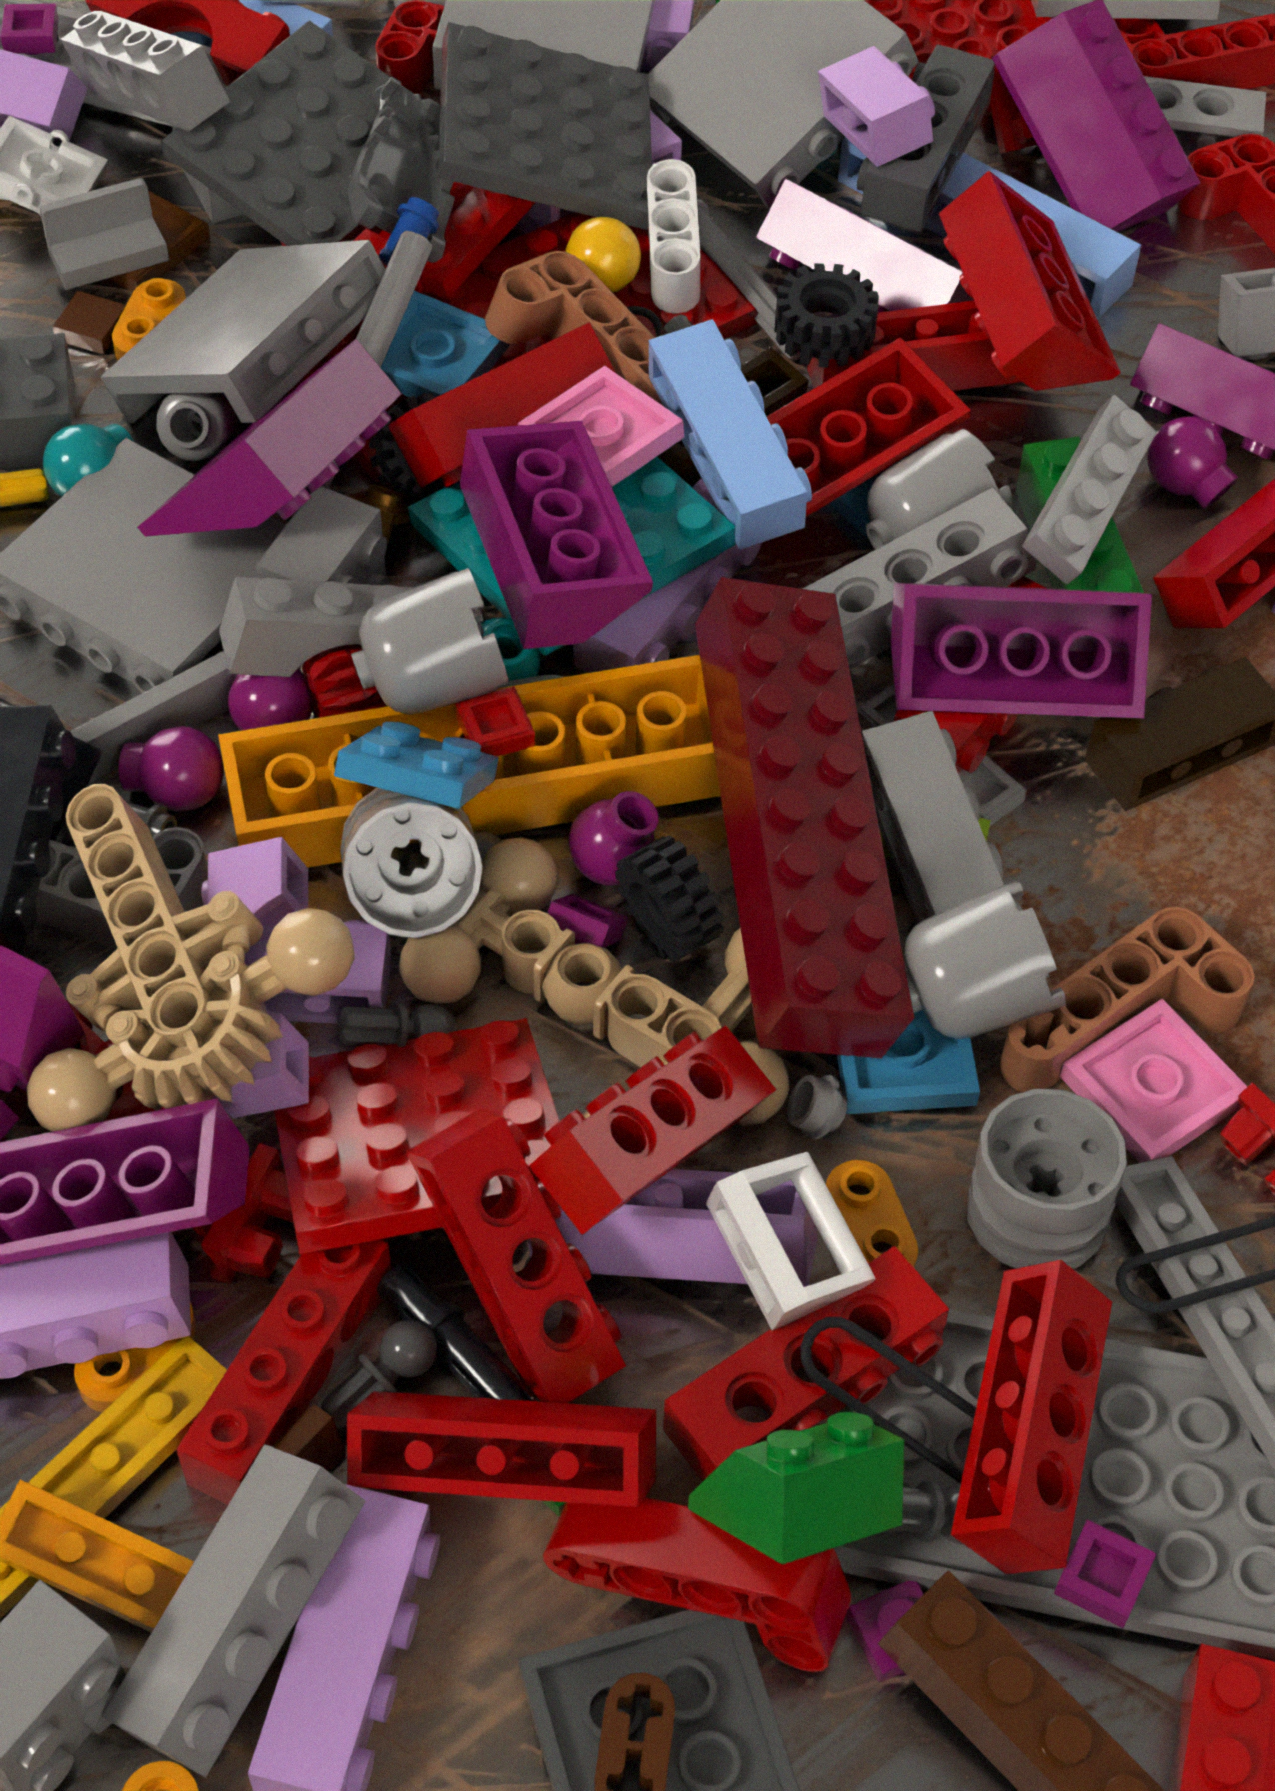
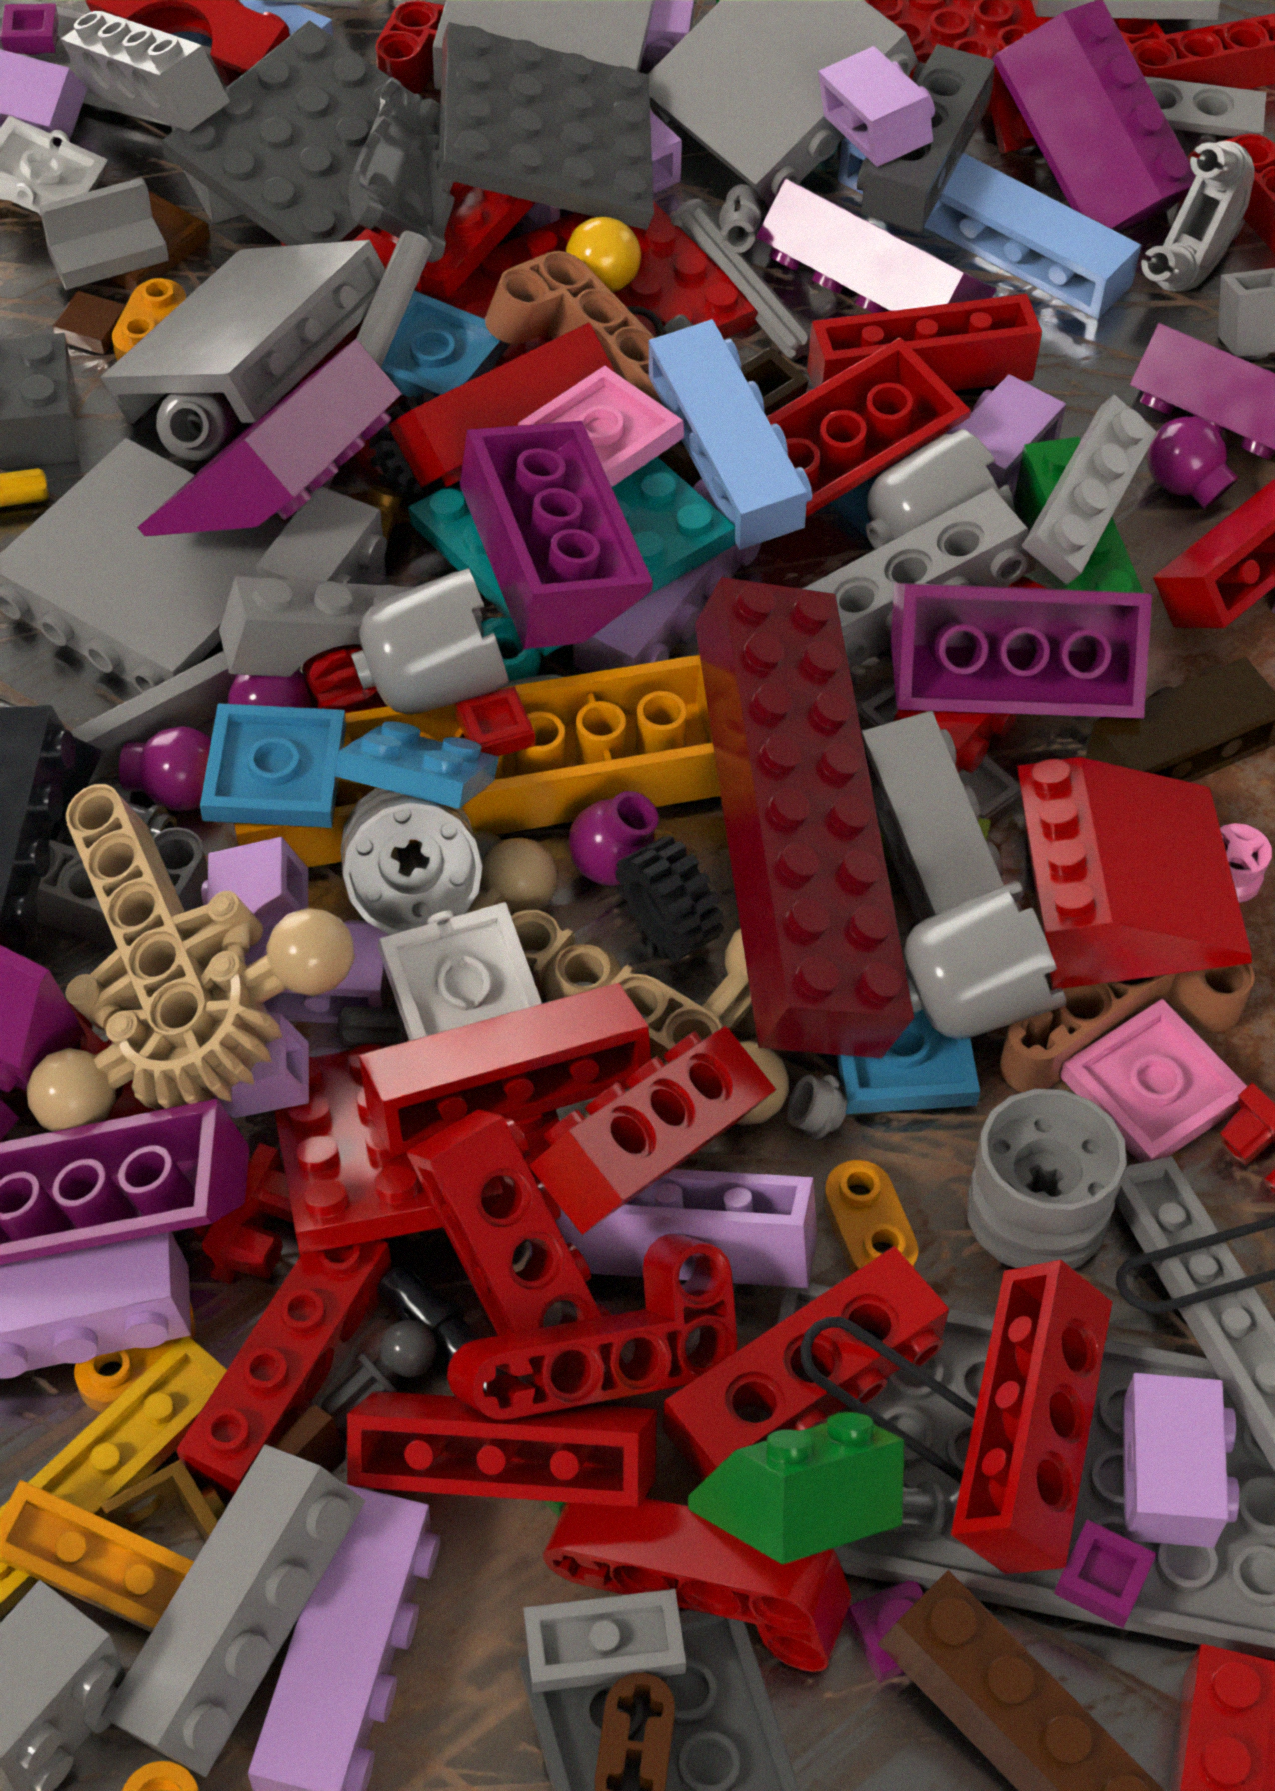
(79, 452): teal piece -> none
(173, 1488): none -> pearl gold bracket
(273, 765): none -> dark azure plate
(414, 216): blue pin -> none
(458, 971): none -> white plate
(505, 1065): none -> red brick
(588, 920): magenta plate -> none
(596, 1343): none -> red beam
(603, 1640): none -> light grey plate
(673, 236): white beam -> none
(733, 219): none -> light grey pin
(760, 1251): white tile -> none
(830, 293): black tyre -> none
(1008, 420): none -> lavender brick
(1025, 289): red slope -> none
(1128, 873): none -> red slope
(1177, 1460): none -> lavender brick
(1206, 219): none -> light grey connector
(1247, 850): none -> bright pink wheel

